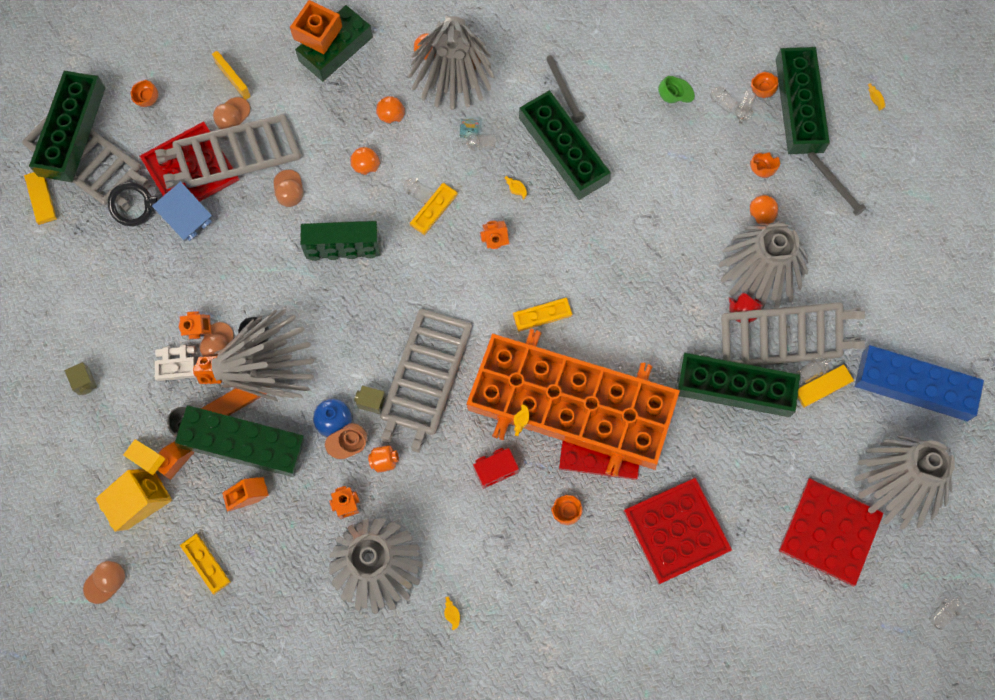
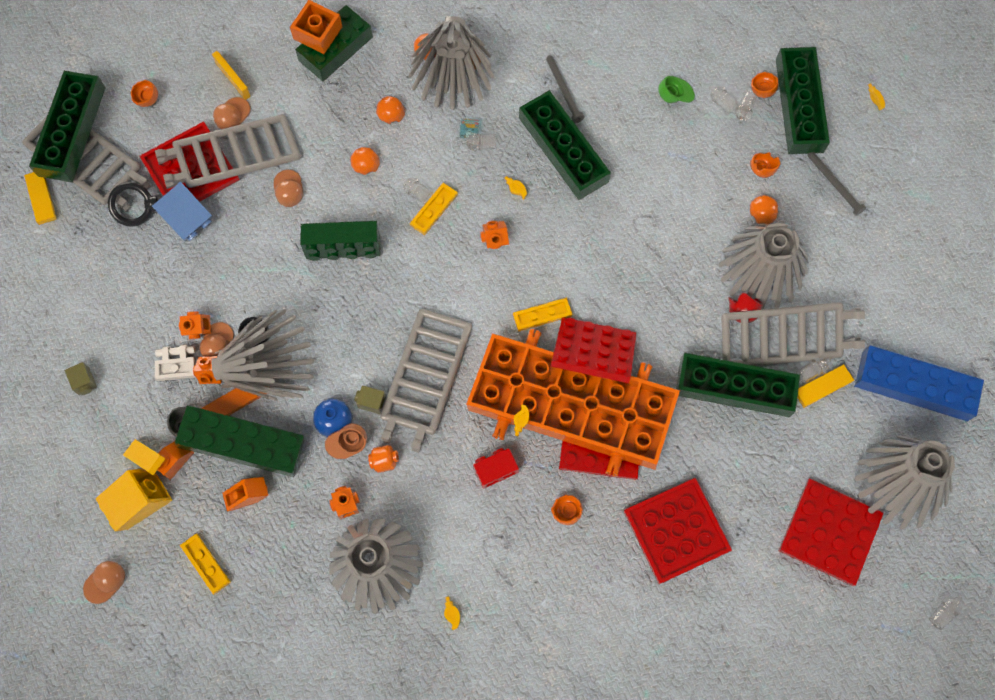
(594, 350): none -> red plate

